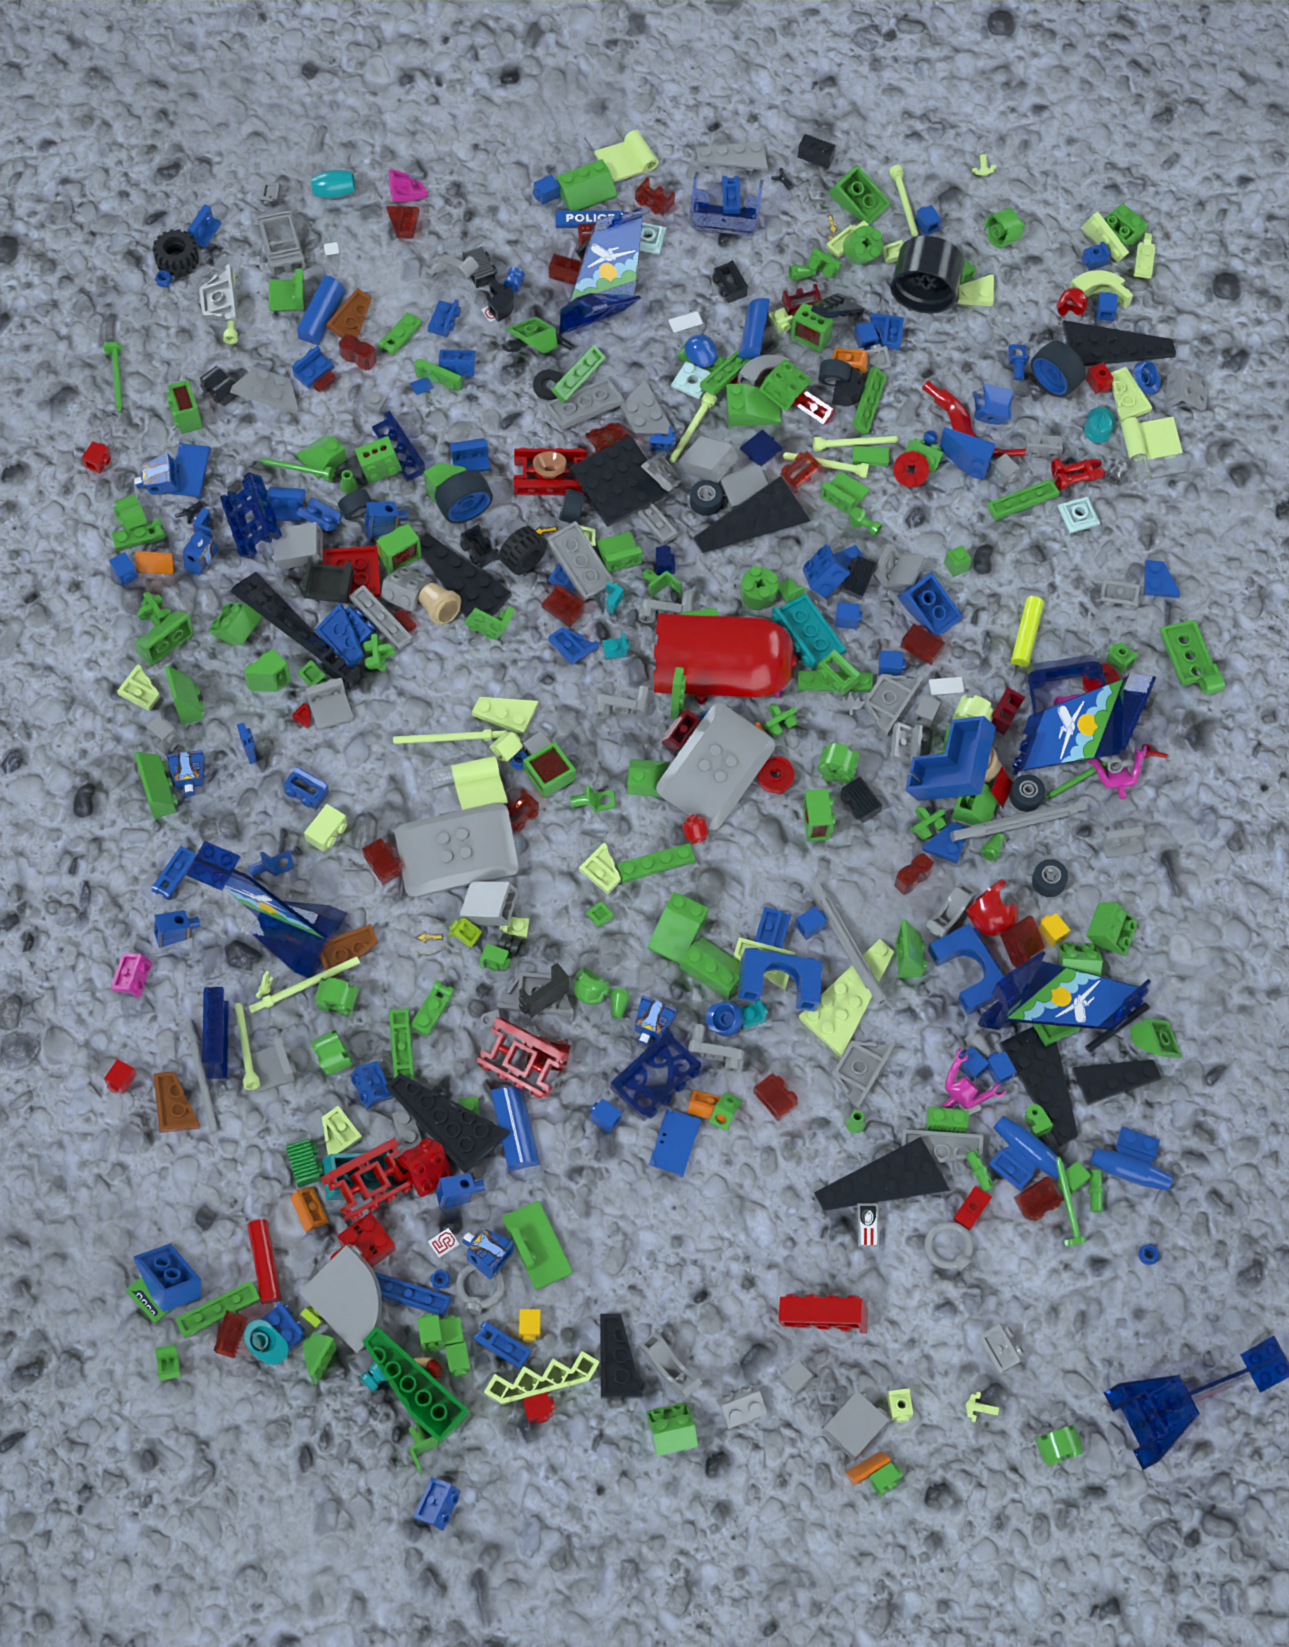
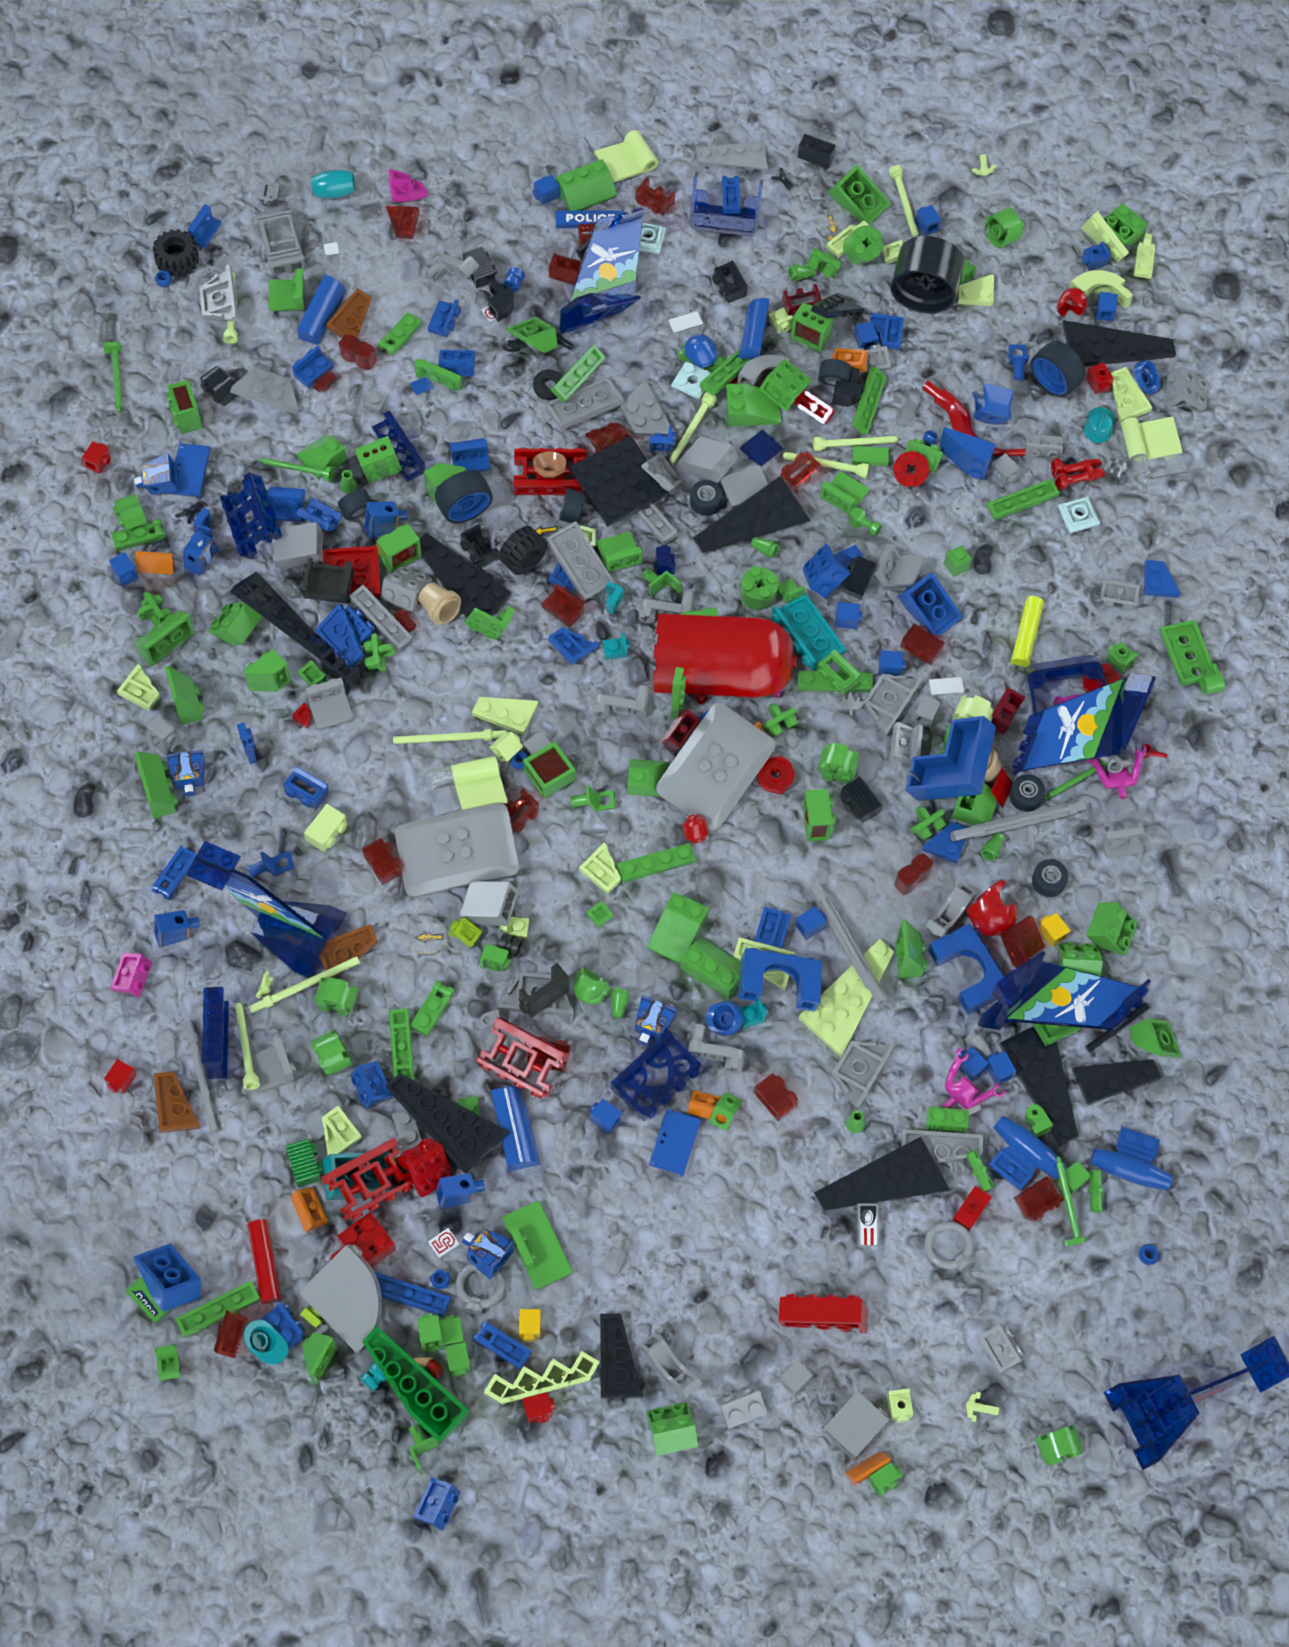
(766, 547): none -> bright green cone

